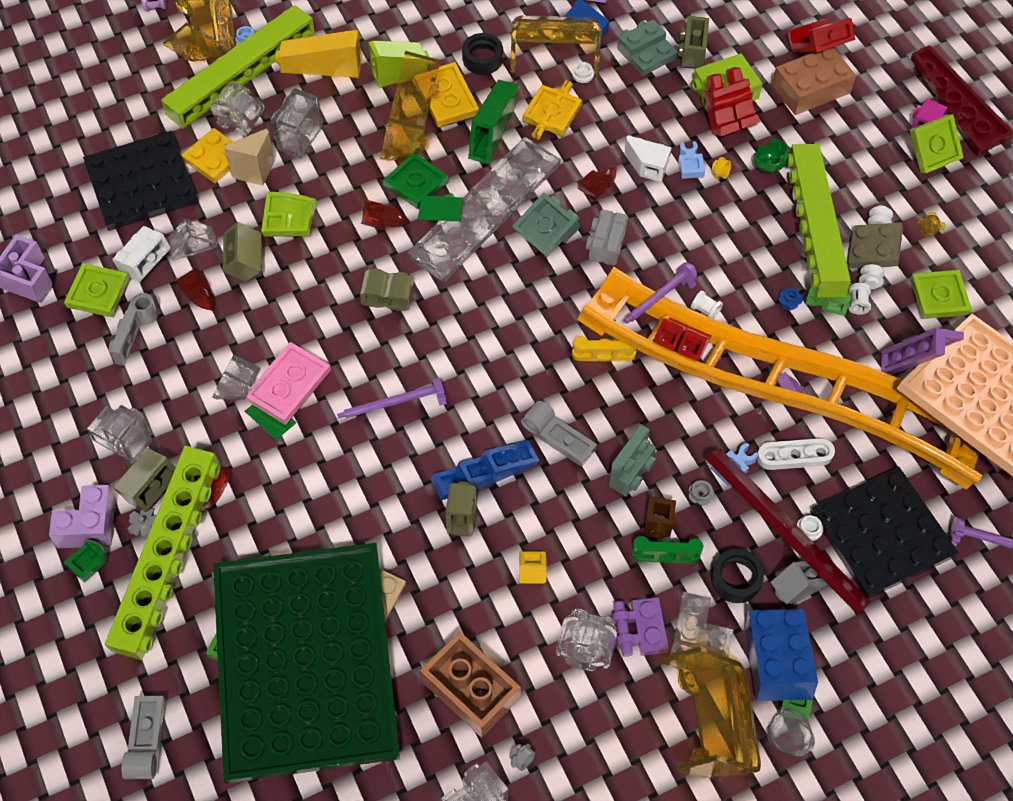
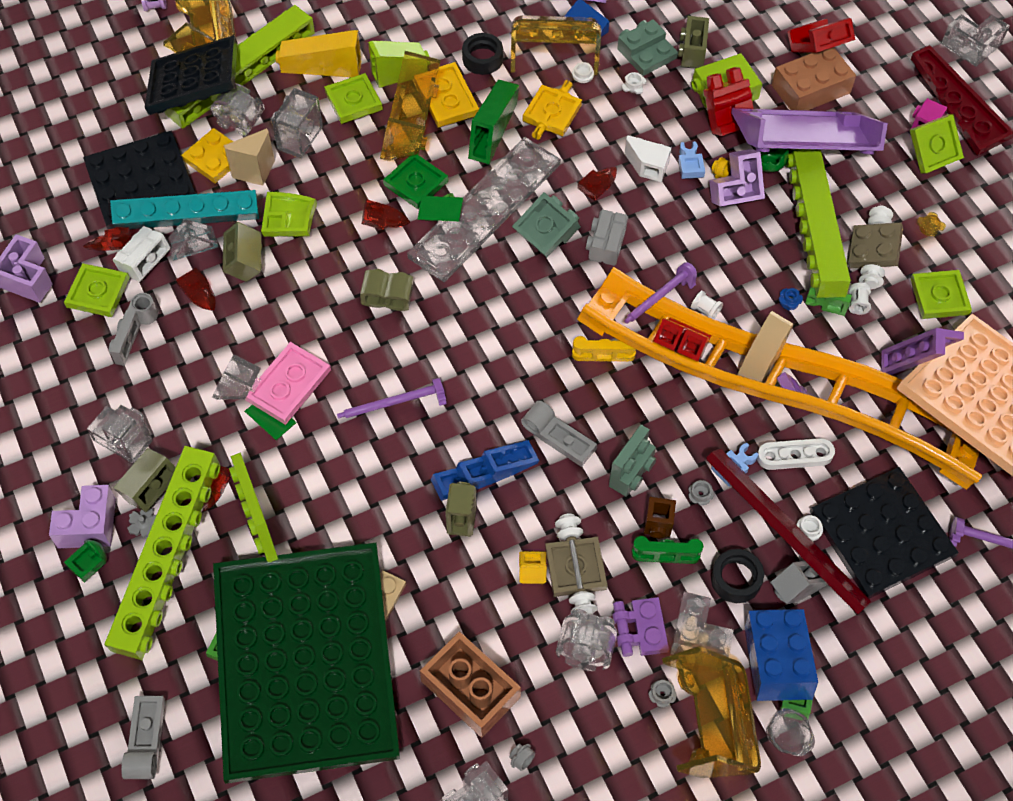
(112, 240): none -> clear red plate
(191, 75): none -> black plate
(194, 207): none -> teal brick
(243, 33): light blue plate -> none
(252, 508): none -> lime plate
(353, 98): none -> lime plate
(575, 564): none -> dark tan plate
(634, 83): none -> white plate
(667, 688): none -> light grey plate
(745, 180): none -> lavender brick
(766, 348): none -> tan slope
(810, 130): none -> medium lavender slope
(972, 40): none -> clear brick

